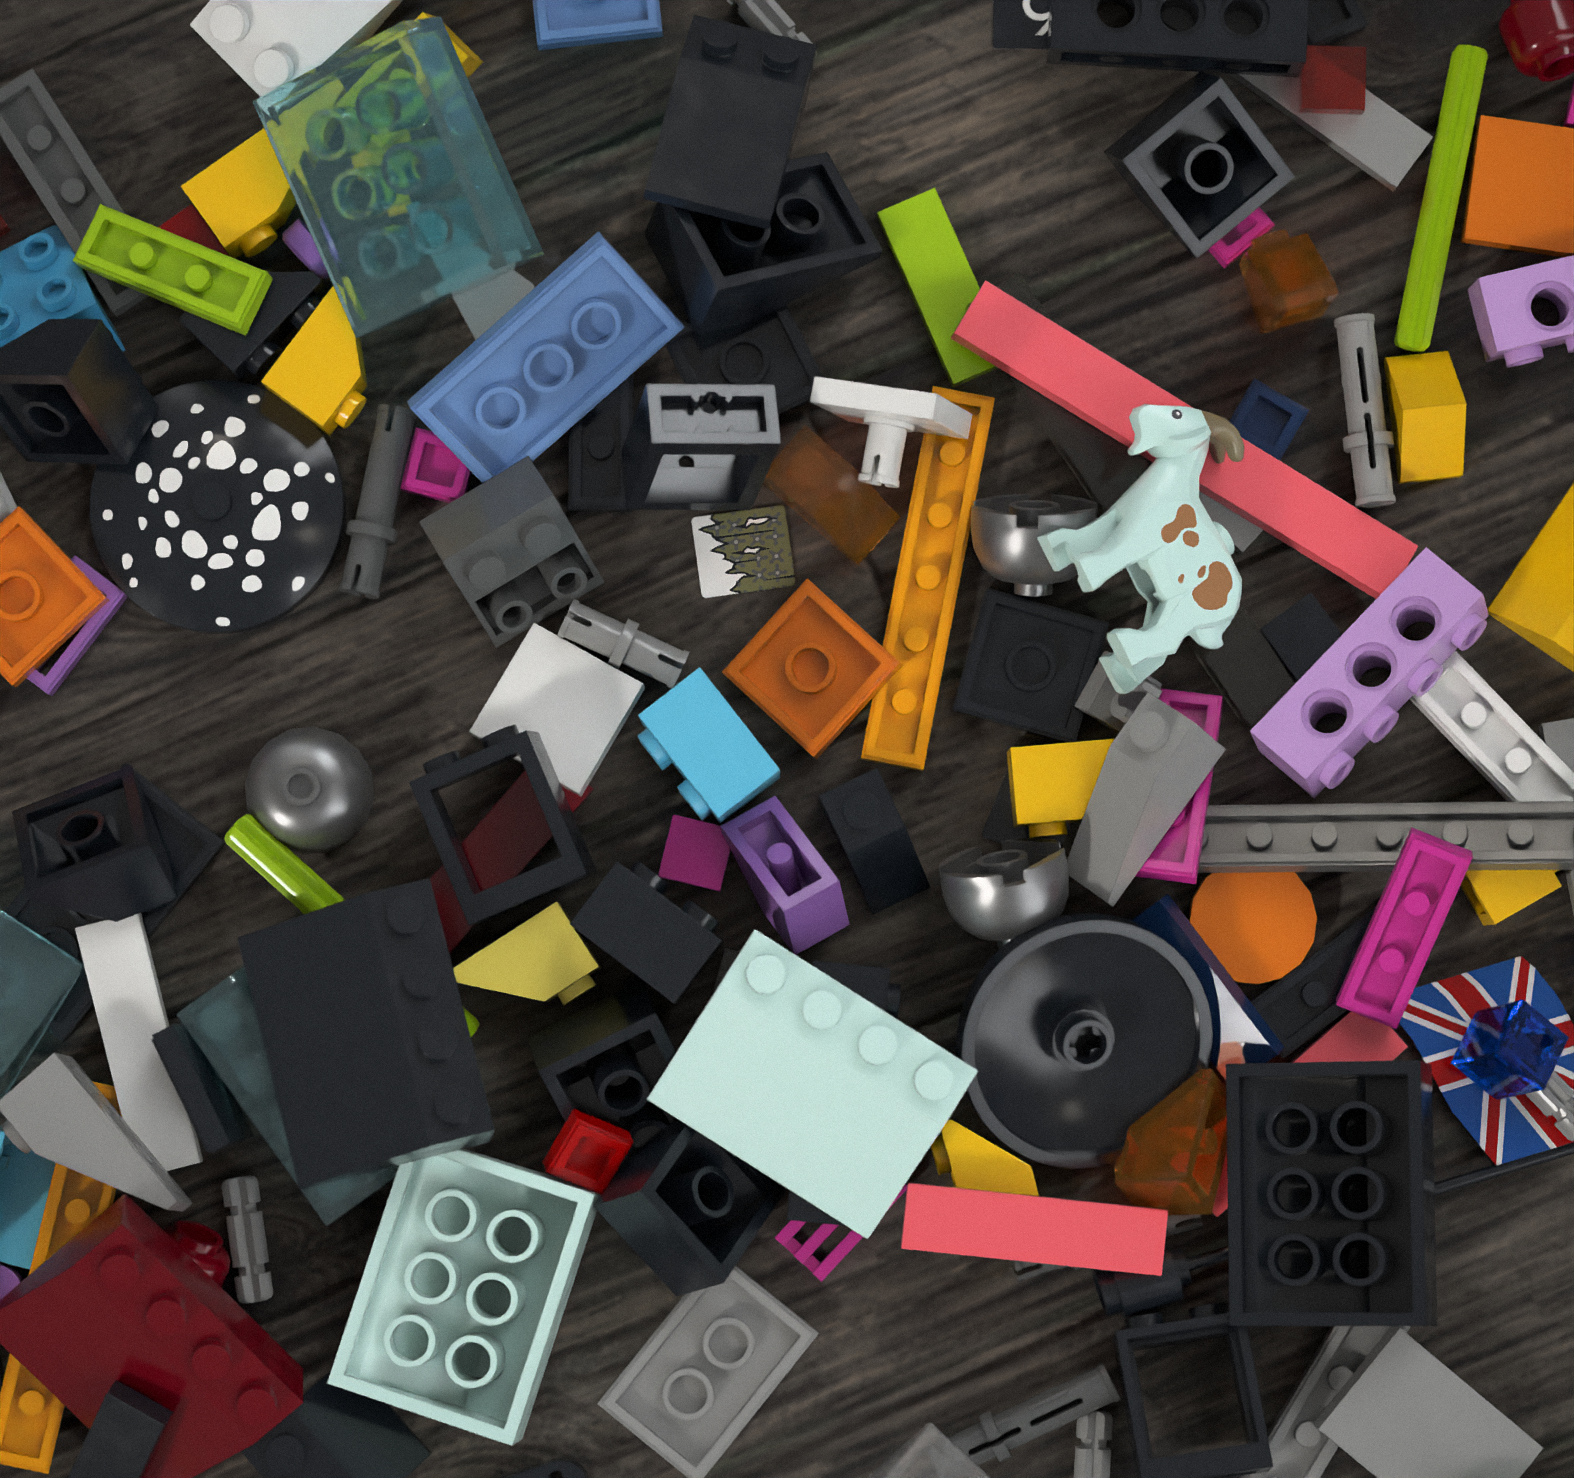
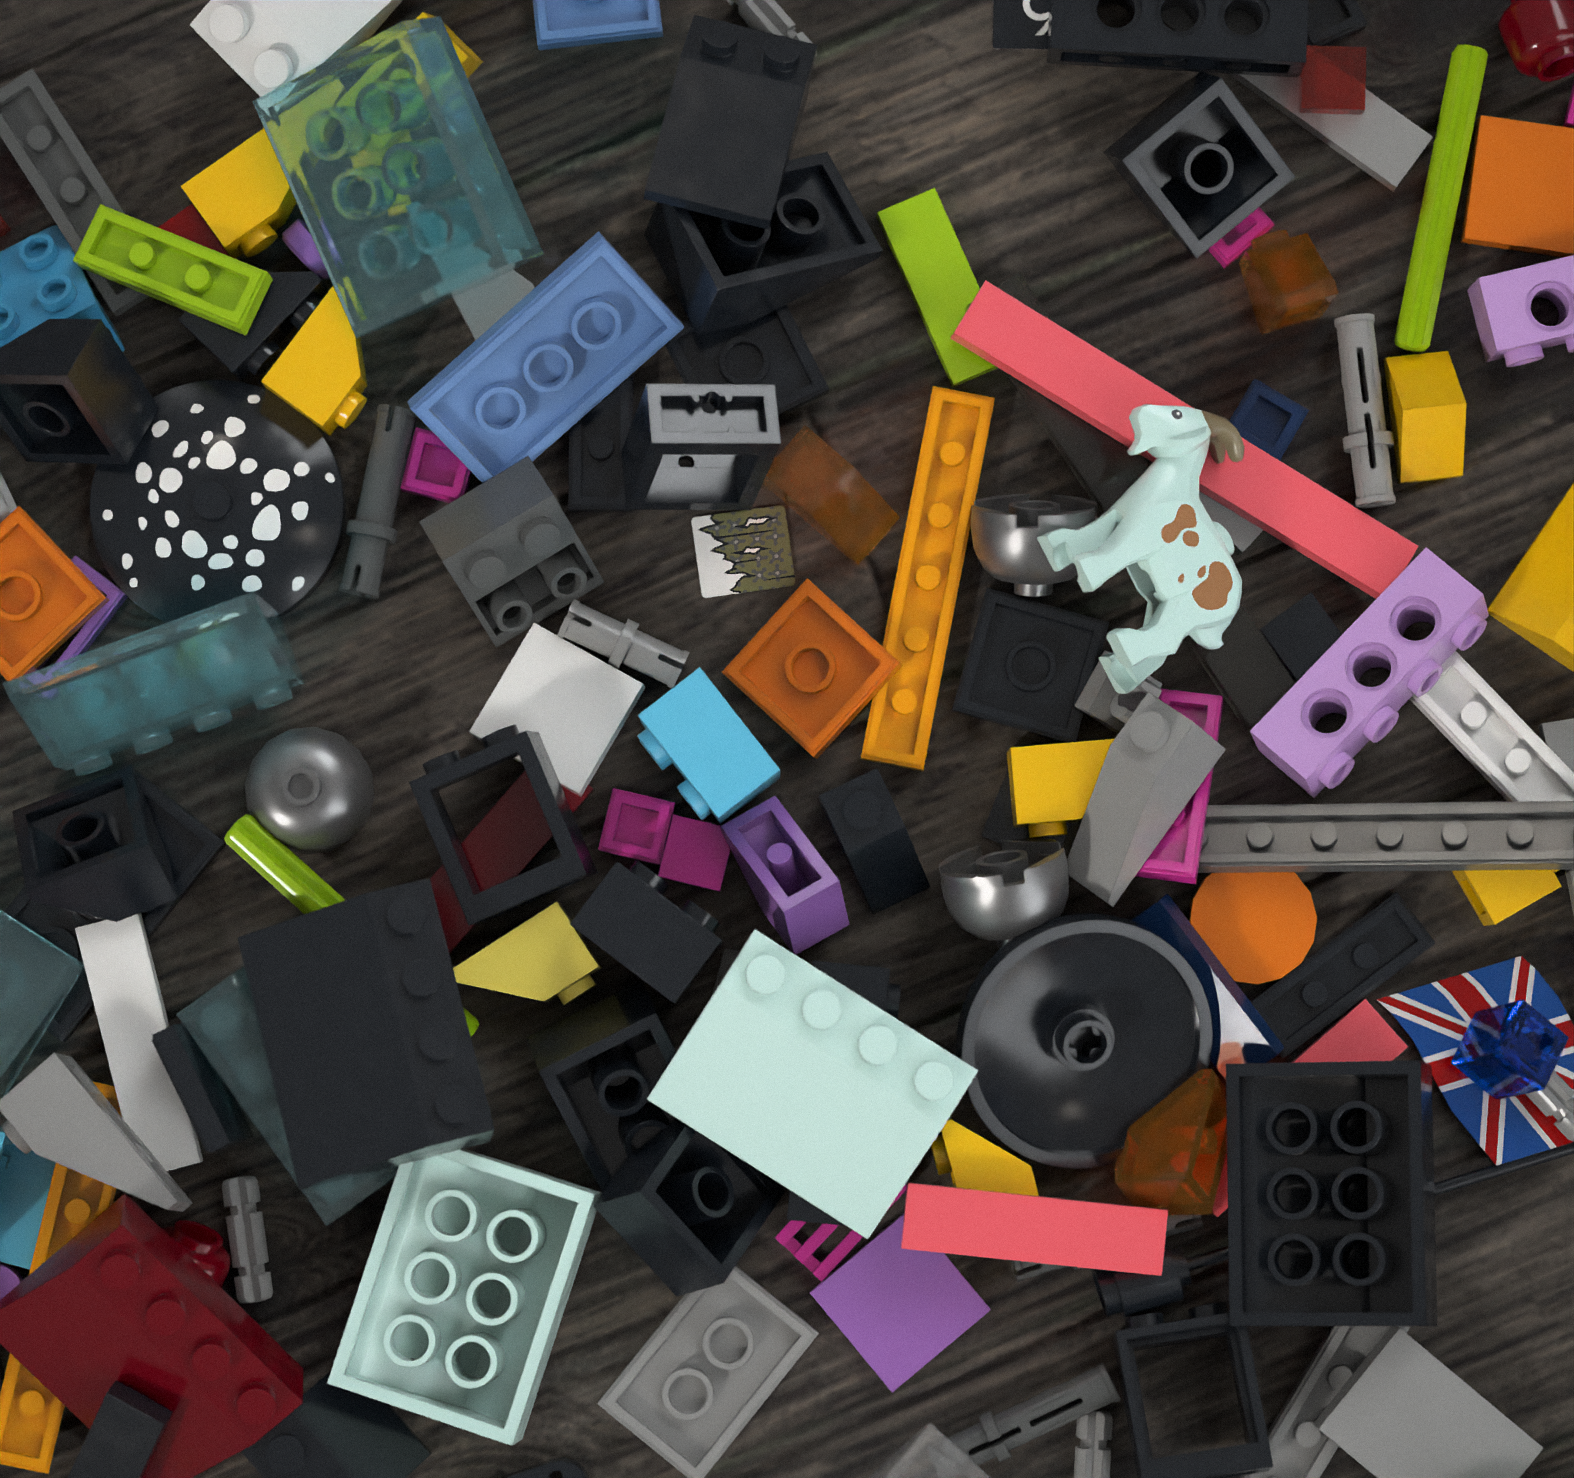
(158, 684): none -> clear light blue slope
(587, 1151): red tile -> none
(636, 826): none -> dark pink tile
(890, 416): white tile -> none
(898, 1304): none -> medium lavender tile
(1404, 928): dark pink tile -> none

